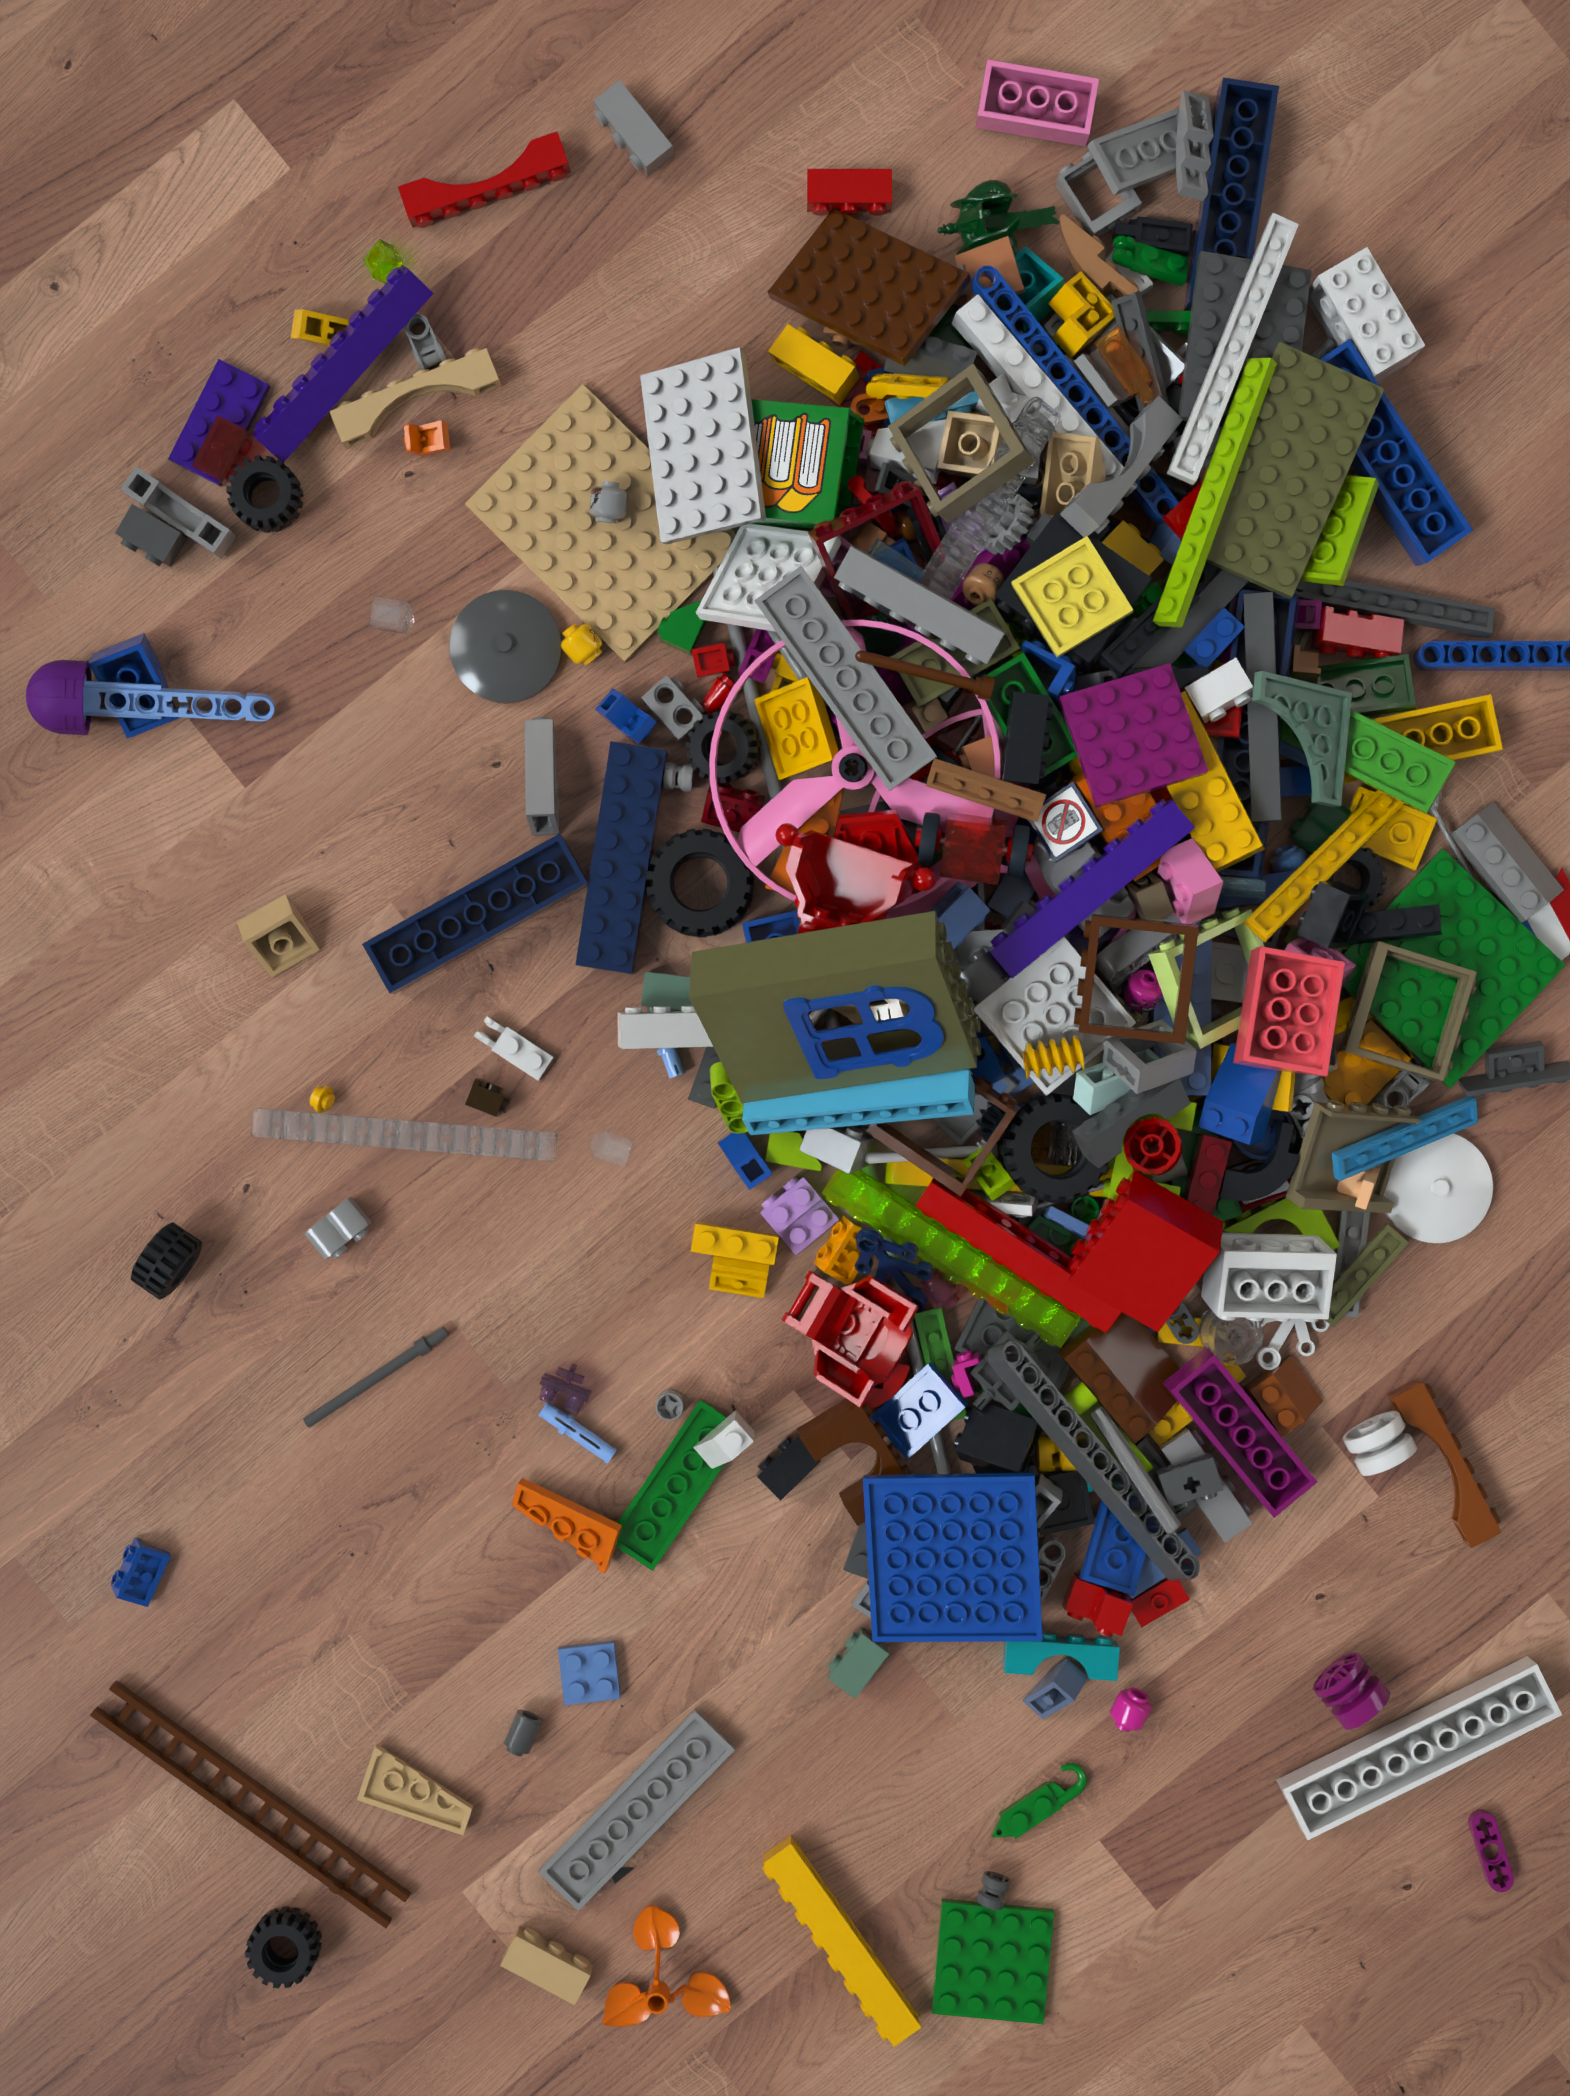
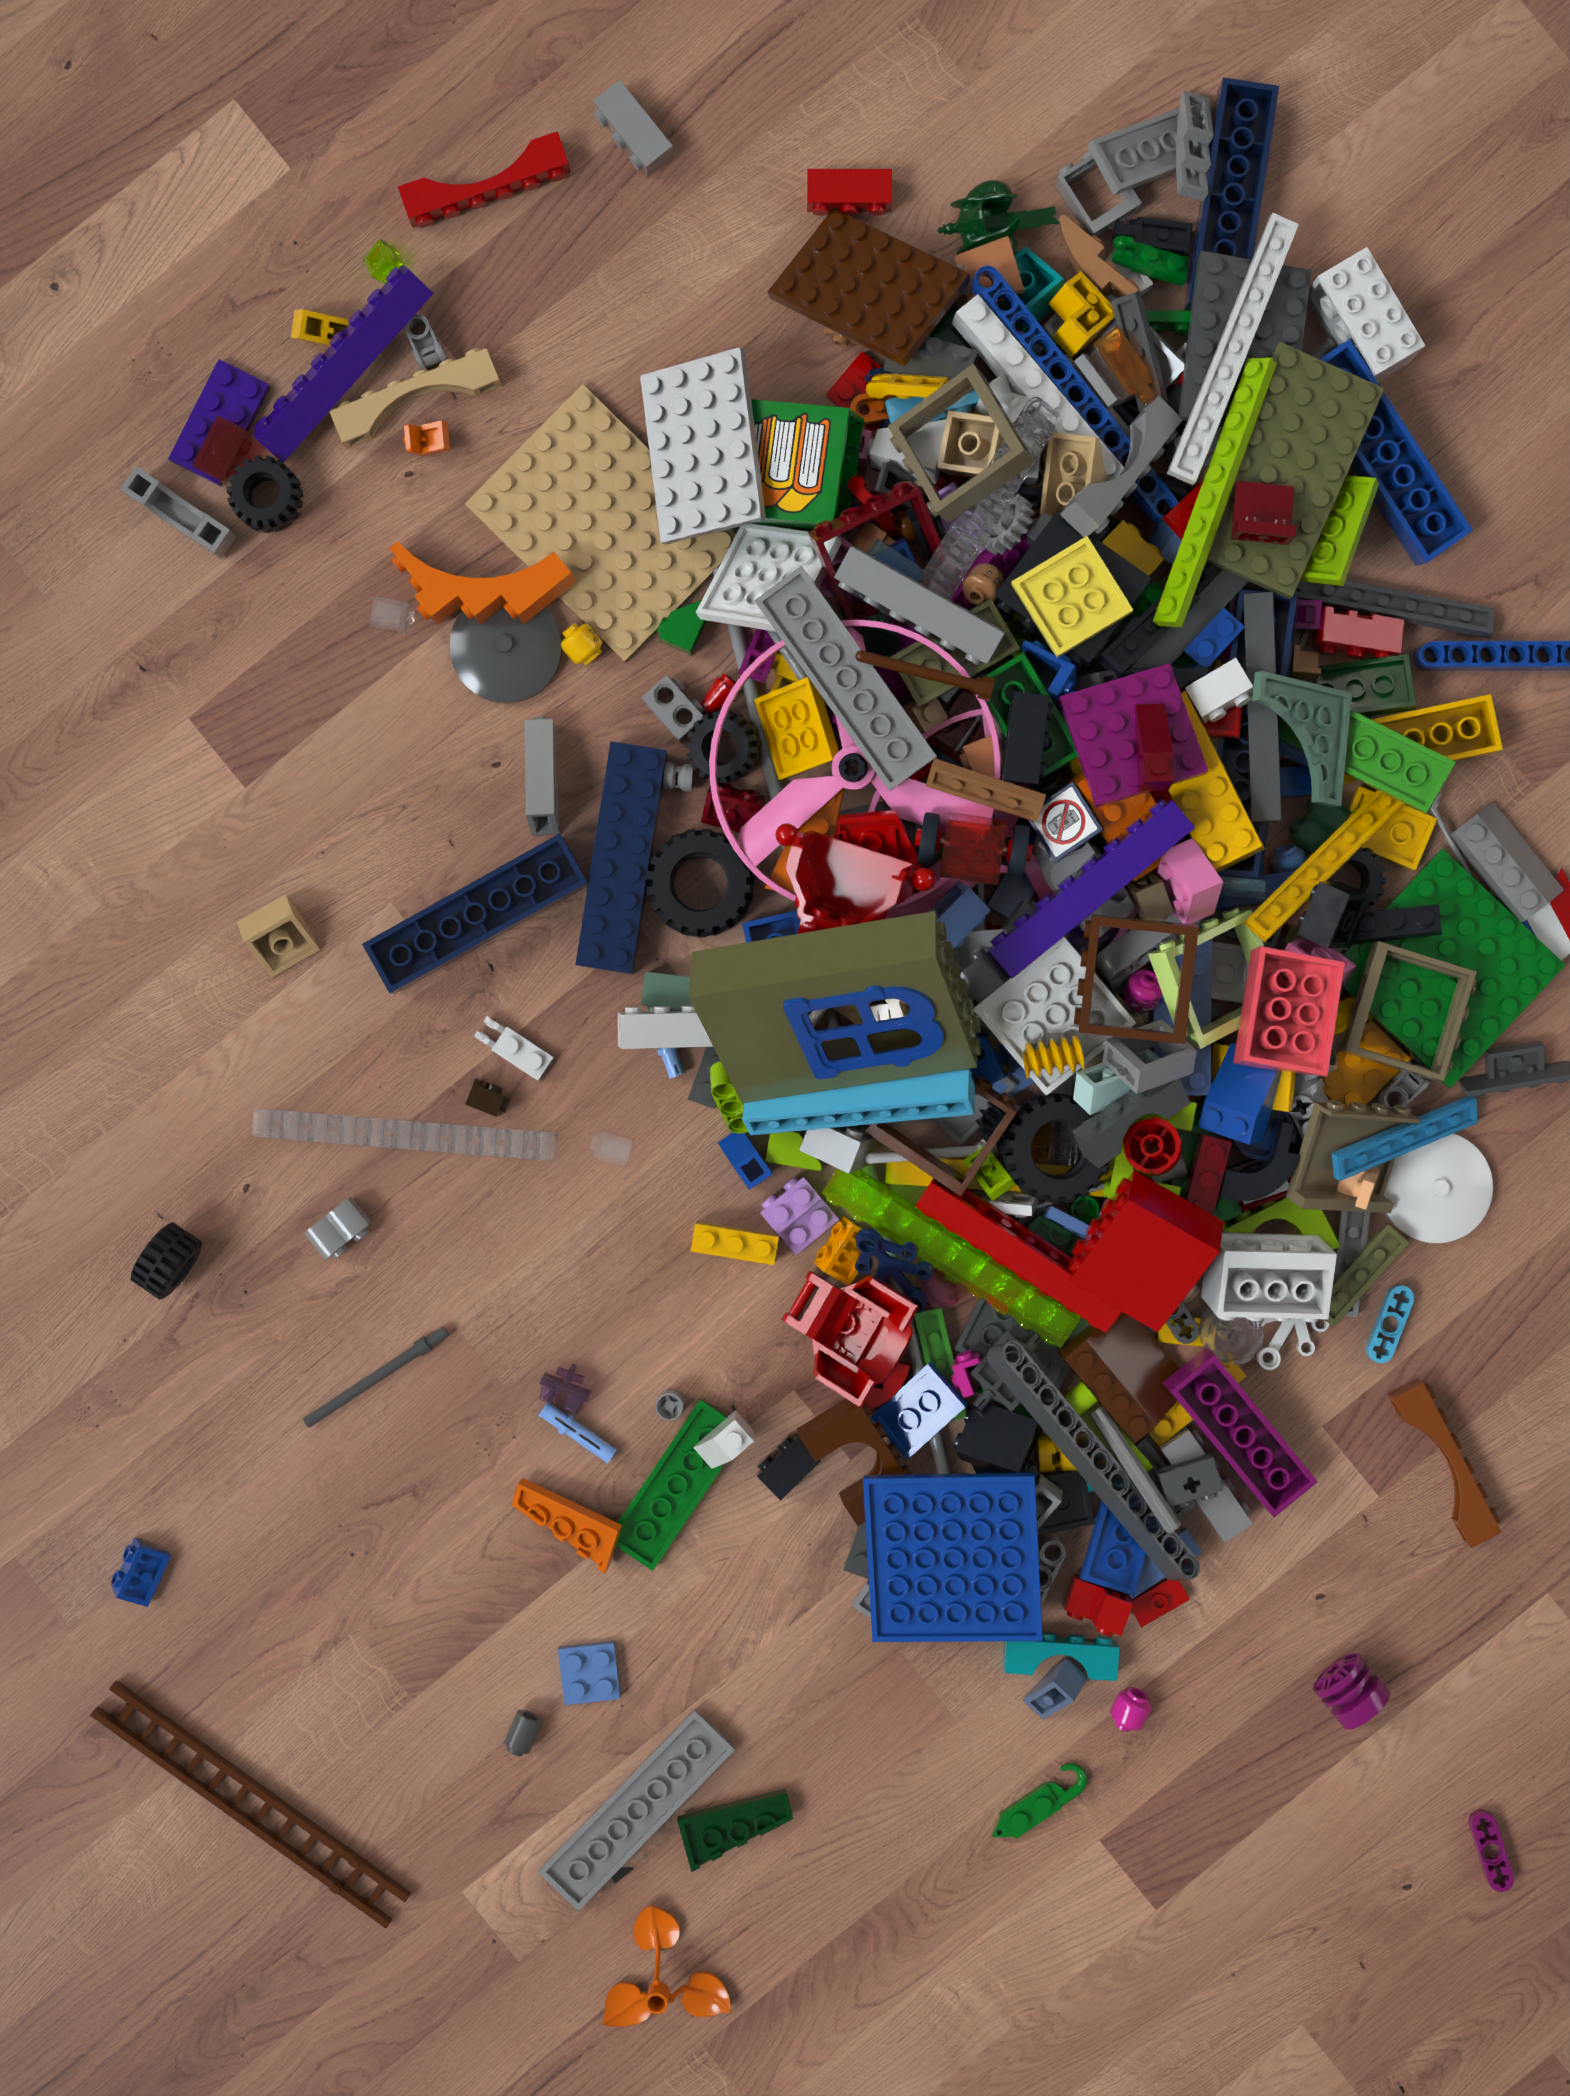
(65, 698): piece -> none
(131, 663): blue slope -> none
(151, 536): dark grey brick -> none
(270, 1965): black tyre -> none
(322, 1098): yellow plate -> none
(408, 1792): tan wing -> none
(519, 593): none -> orange arch
(547, 1965): tan brick -> none
(608, 502): light grey head -> none
(626, 716): blue brick -> none
(712, 660): red bracket -> none
(723, 1827): none -> dark green wing
(738, 1276): yellow plate -> none
(814, 363): yellow brick -> none
(841, 1940): yellow brick -> none
(857, 1662): sand green brick -> none
(992, 1961): green plate -> none
(993, 1890): dark grey wheel -> none
(1037, 103): bright pink brick -> none
(1153, 748): none -> dark red slope
(1263, 513): none -> dark red bracket
(1284, 1395): dark orange slope -> none
(1379, 1443): white wheel -> none
(1405, 1307): none -> medium azure beam
(1419, 1747): white brick -> none

